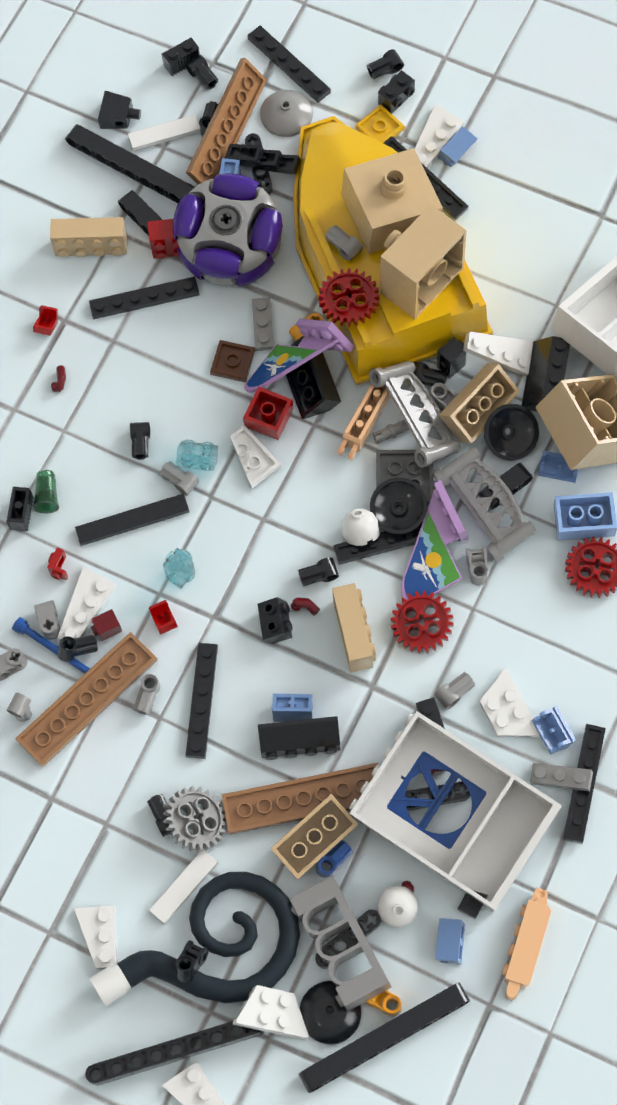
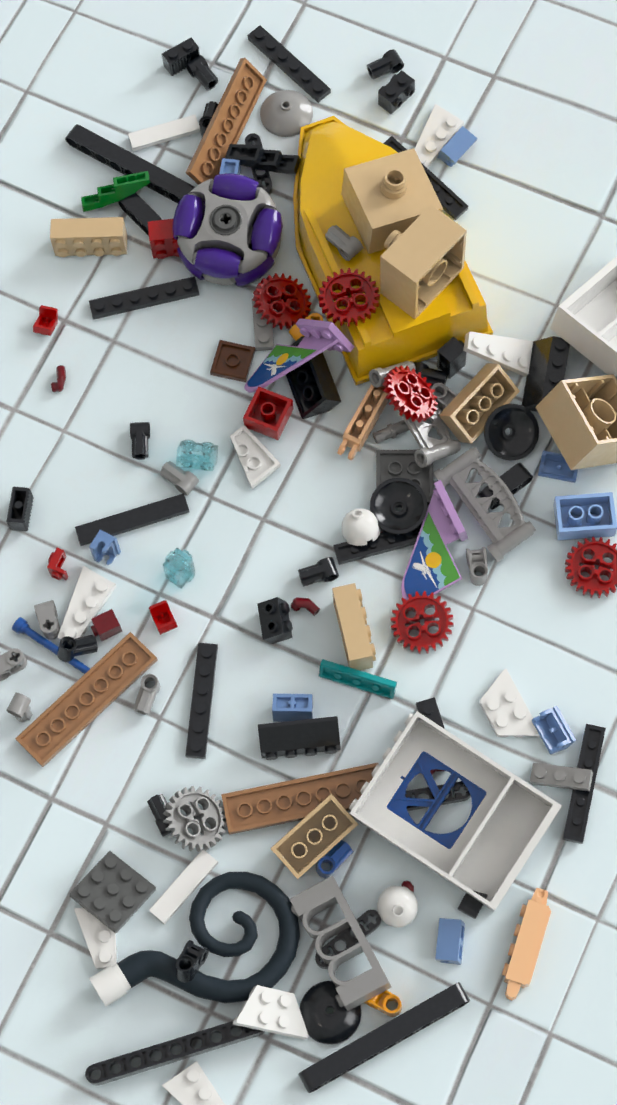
(45, 493): clear green plant -> none
(104, 545): none -> medium blue hinge
(112, 891): none -> dark grey plate
(116, 111): black torso -> none
(122, 188): none -> green slope
(281, 301): none -> red gear
(357, 679): none -> teal tile
(380, 125): yellow tile -> none
(410, 394): none -> red gear
(450, 693): light grey piece -> none

